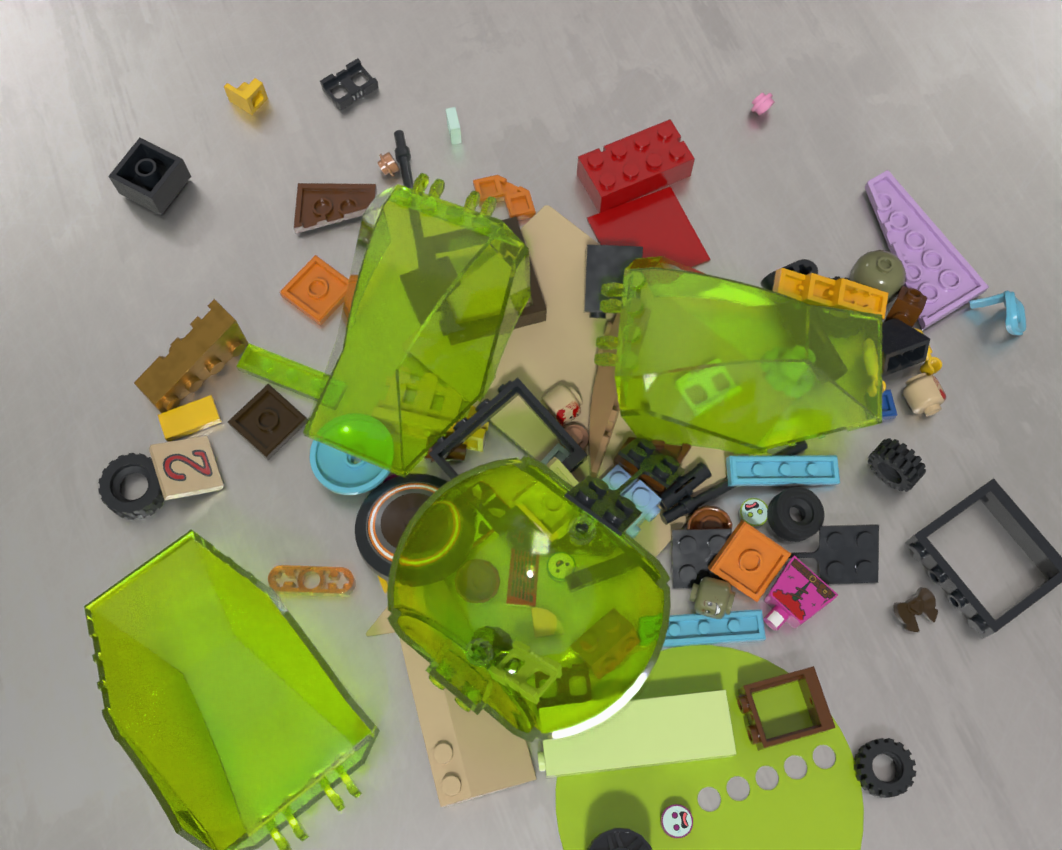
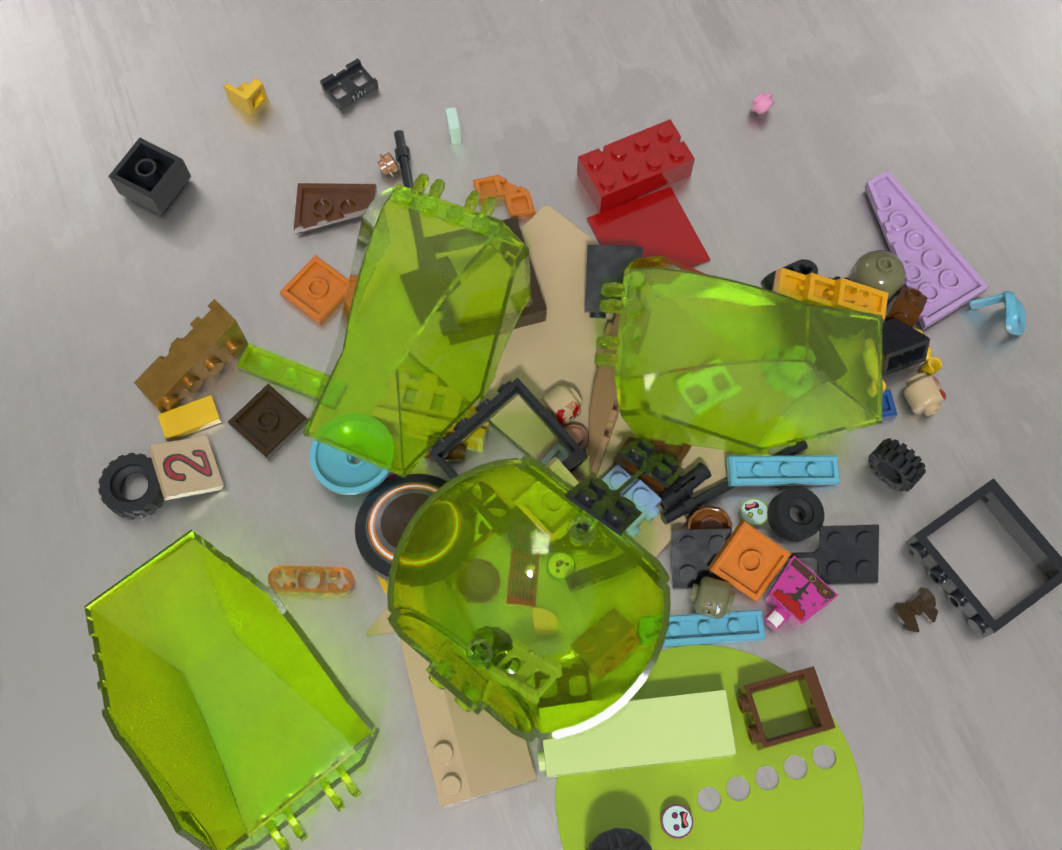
(902, 761): black tyre -> none

